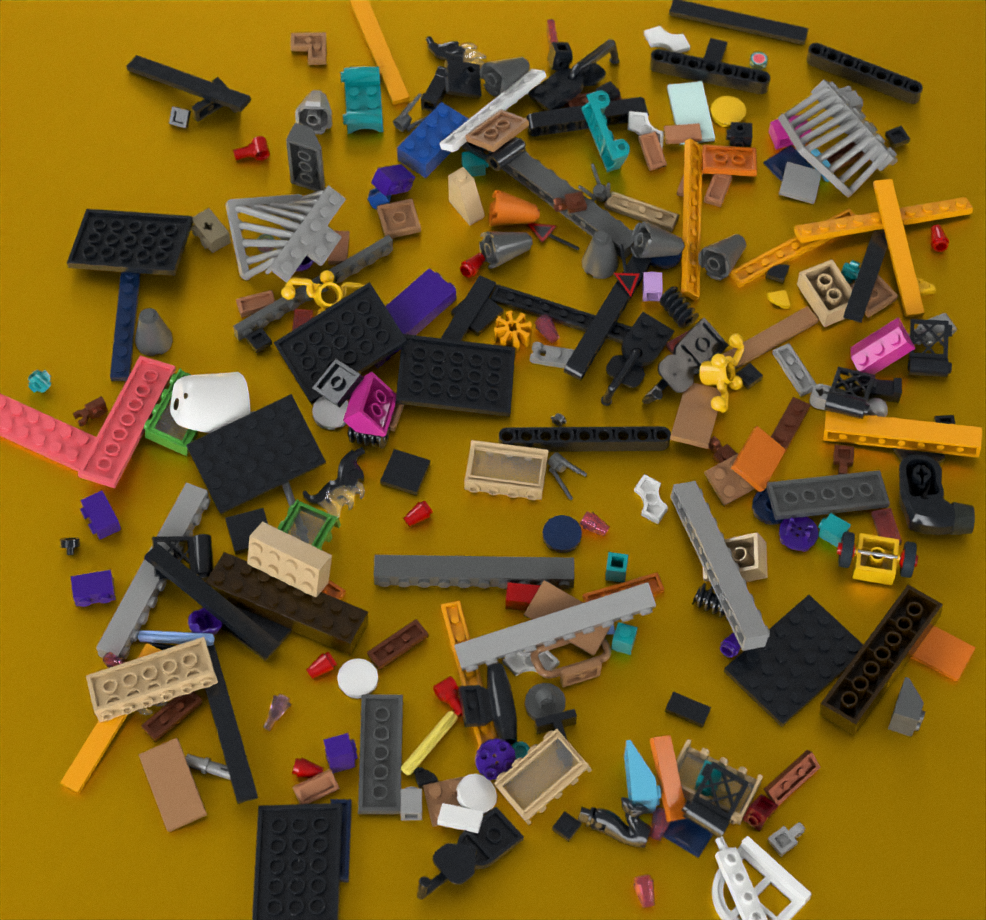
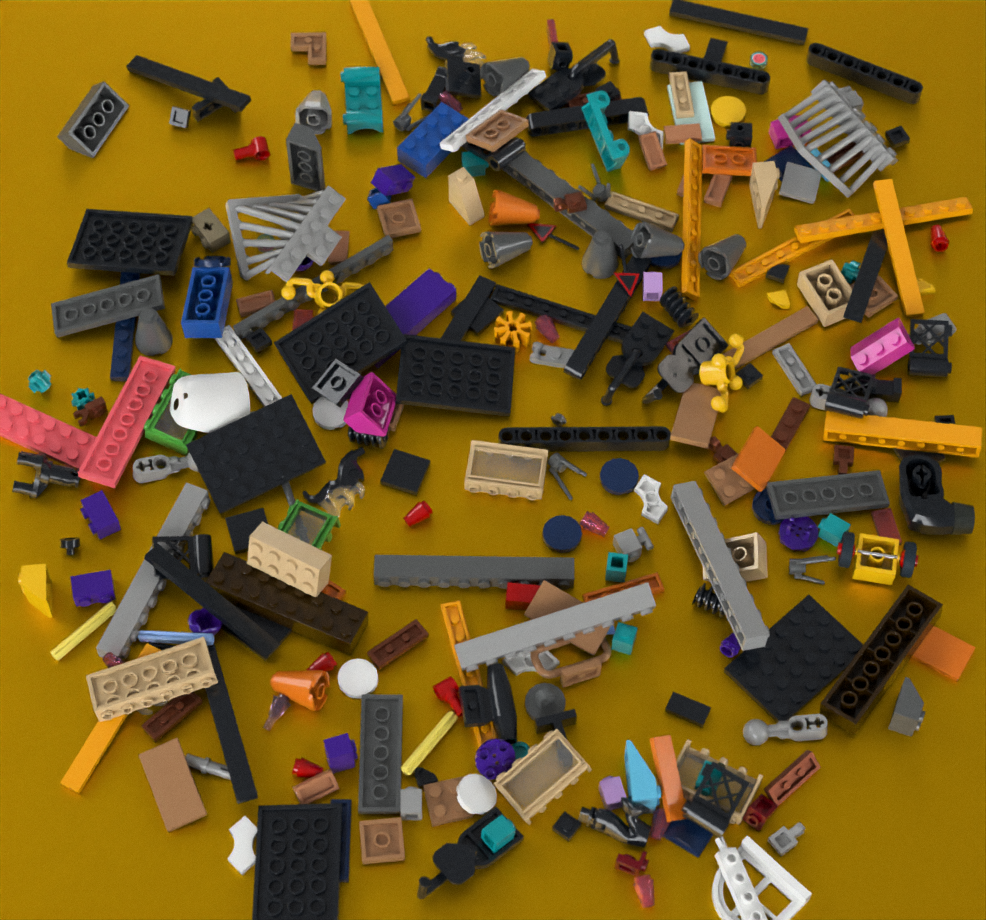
(37, 586): none -> yellow slope
(45, 473): none -> black wheel
(81, 398): none -> teal gear
(84, 630): none -> light yellow axle
(93, 120): none -> dark grey slope
(107, 305): none -> dark grey plate
(171, 464): none -> light grey beam
(207, 302): none -> blue brick
(212, 261): none -> dark blue tile
(244, 834): none -> white tile
(248, 367): none -> white plate
(303, 687): none -> orange cone
(382, 840): none -> medium nougat plate
(450, 101): none -> clear pink cone
(460, 818): white tile -> none
(472, 265): red cone -> none
(498, 833): none -> teal brick
(611, 792): none -> lavender brick
(619, 476): none -> dark blue tile
(628, 543): none -> light grey brick
(630, 865): none -> dark red bracket
(681, 94): none -> tan tile
(757, 731): none -> light grey beam
(762, 187): none -> tan slope
(798, 566): none -> dark grey plant

